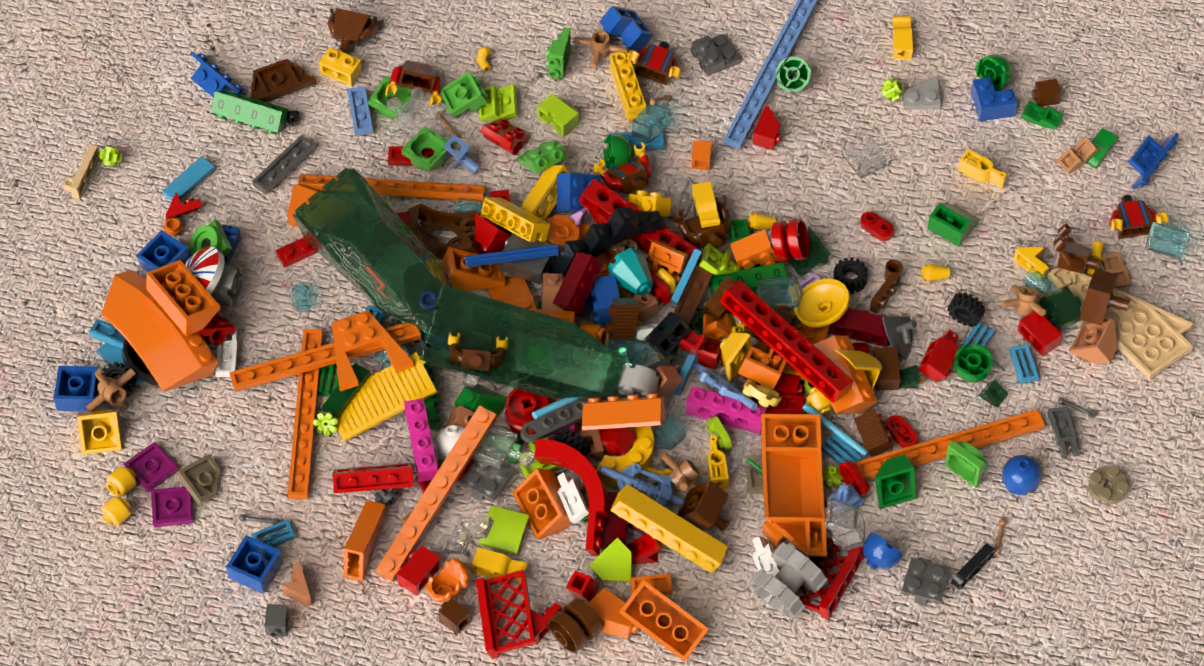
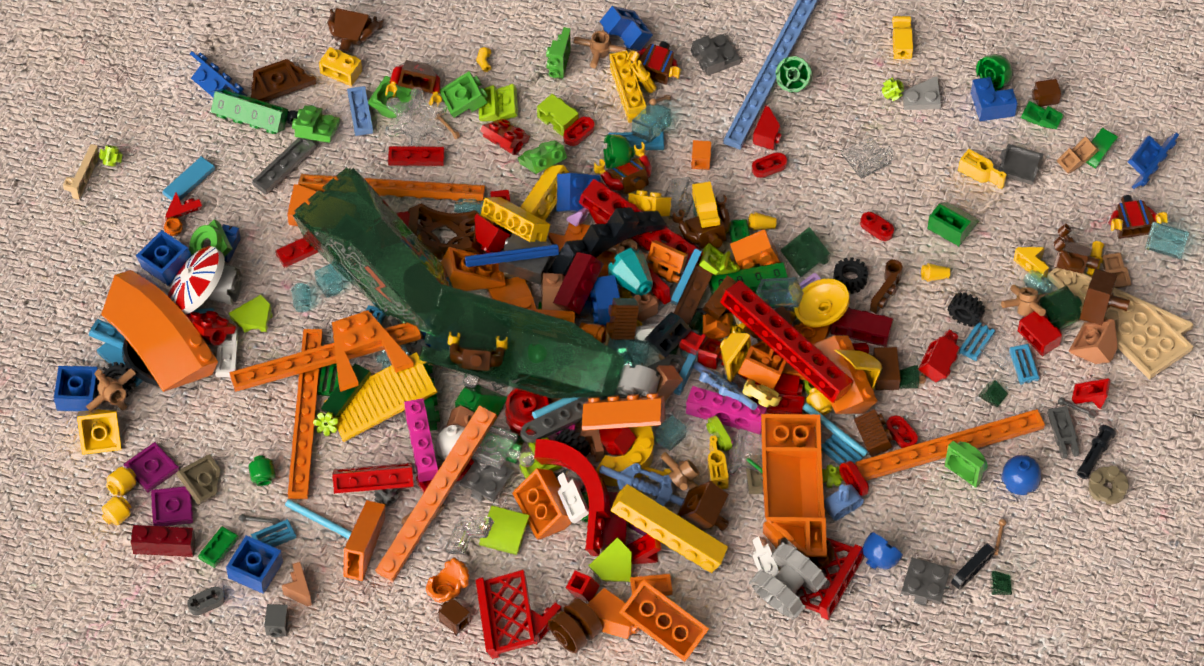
(163, 540): none -> dark red brick
(182, 297): orange slope -> none
(206, 601): none -> dark grey beam
(218, 547): none -> green plate
(253, 314): none -> lime slope
(261, 471): none -> green head
(315, 126): none -> bright green plate
(318, 518): none -> medium azure bar
(328, 281): none -> clear light blue brick
(418, 570): red brick -> none
(426, 139): bright green piece -> none
(427, 300): dark blue tile -> none
(461, 155): medium blue bracket -> none
(495, 564): yellow piece -> none
(562, 230): orange tile -> none
(577, 132): none -> red plate
(643, 76): none -> yellow axle
(668, 279): yellow arm -> none
(767, 165): none -> red plate
(790, 240): red wheel -> none
(845, 524): clear slope -> none
(895, 482): green slope -> none
(899, 333): dark grey shield -> none
(973, 363): green cylinder -> none
(1000, 583): none -> clear green slope
(1020, 163): none -> flat silver piece
(1091, 391): none -> red slope
(1099, 445): none -> black pin

